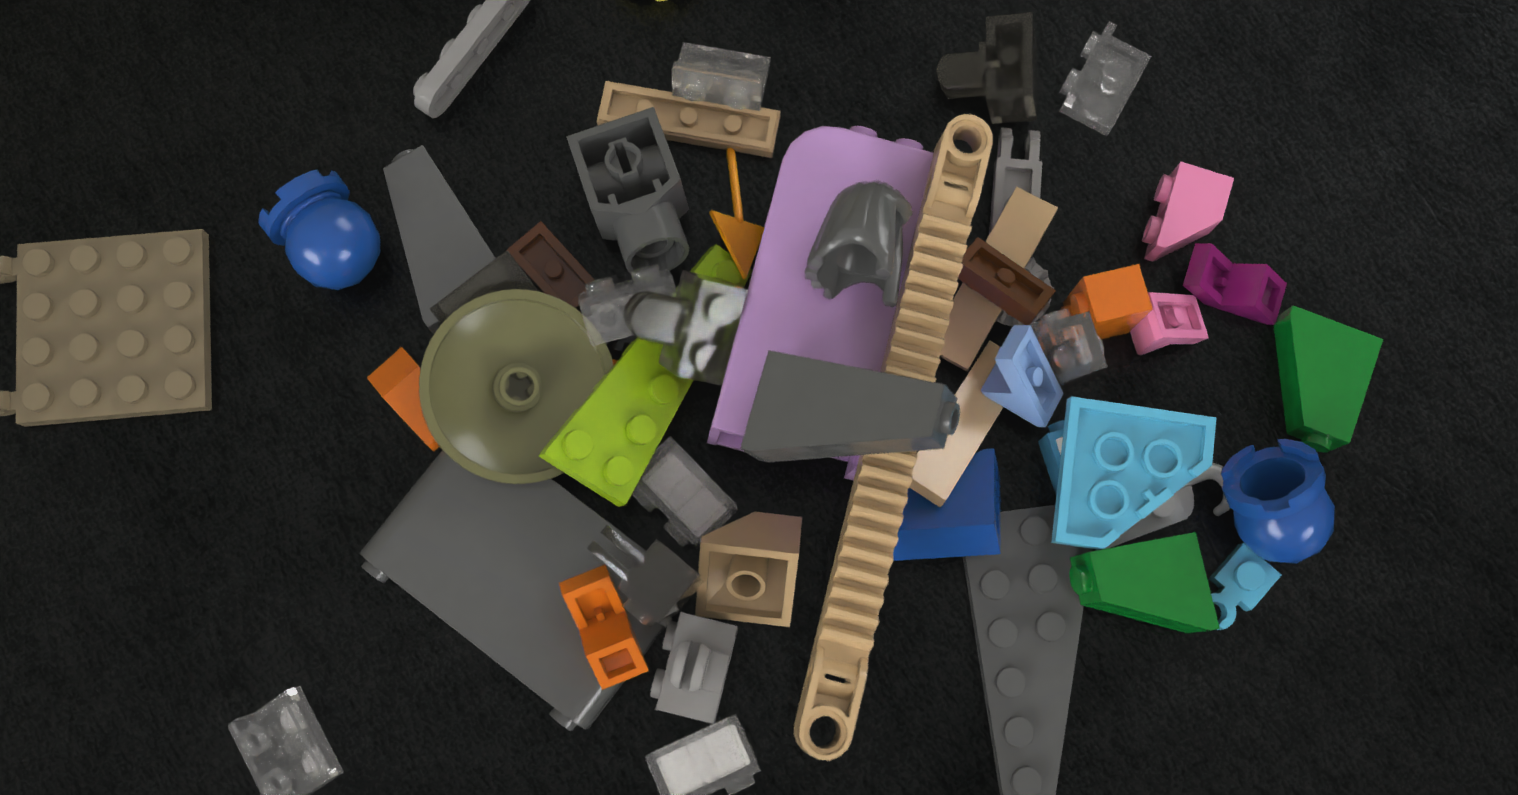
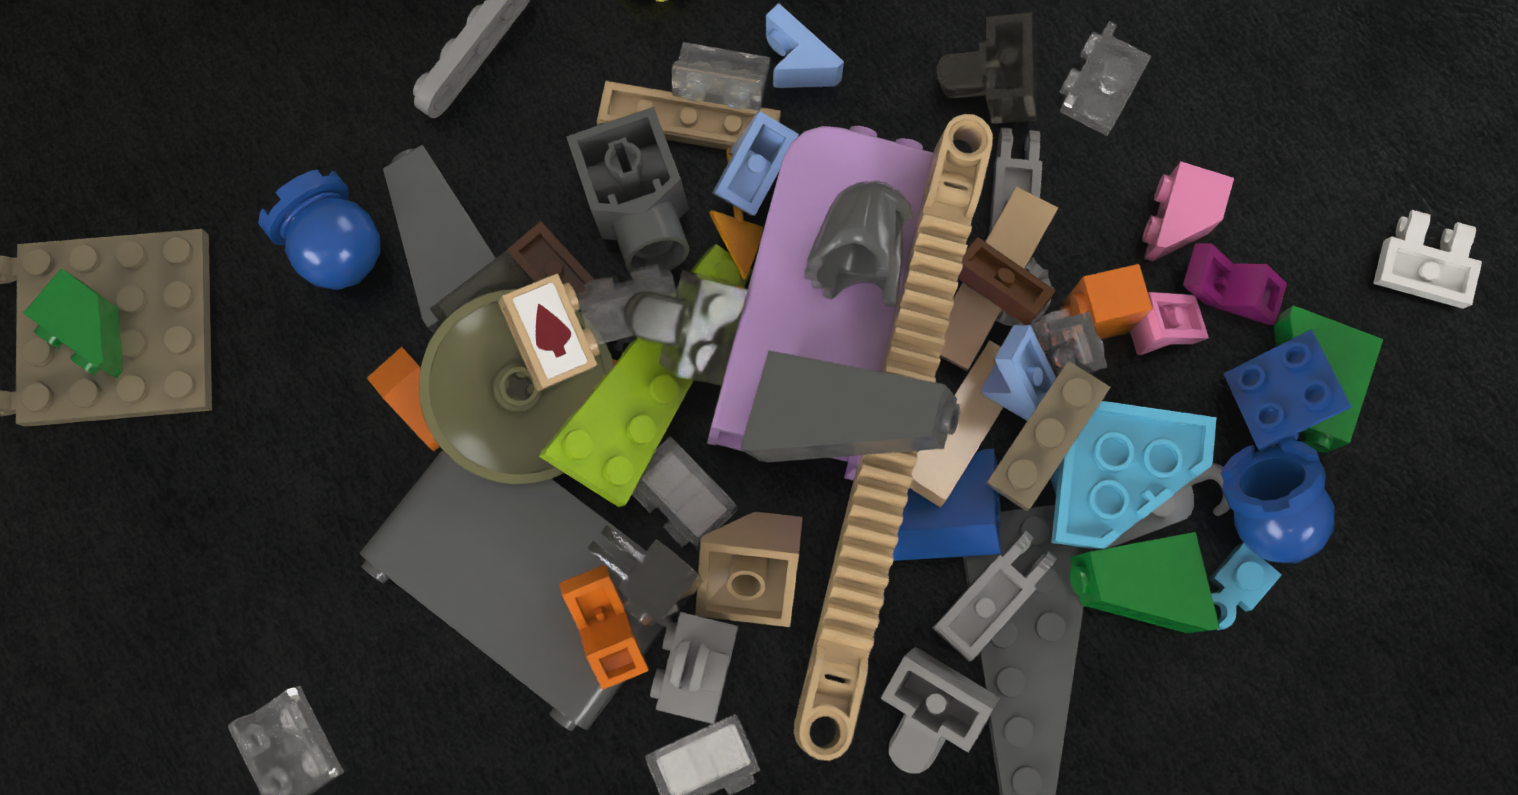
(80, 319): none -> green slope
(549, 331): none -> brick
(754, 163): none -> light blue slope
(807, 59): none -> light blue slope
(936, 708): none -> light grey brick
(991, 600): none -> light grey hinge
(1048, 436): none -> dark tan plate
(1286, 390): none -> blue hinge
(1429, 272): none -> white plate

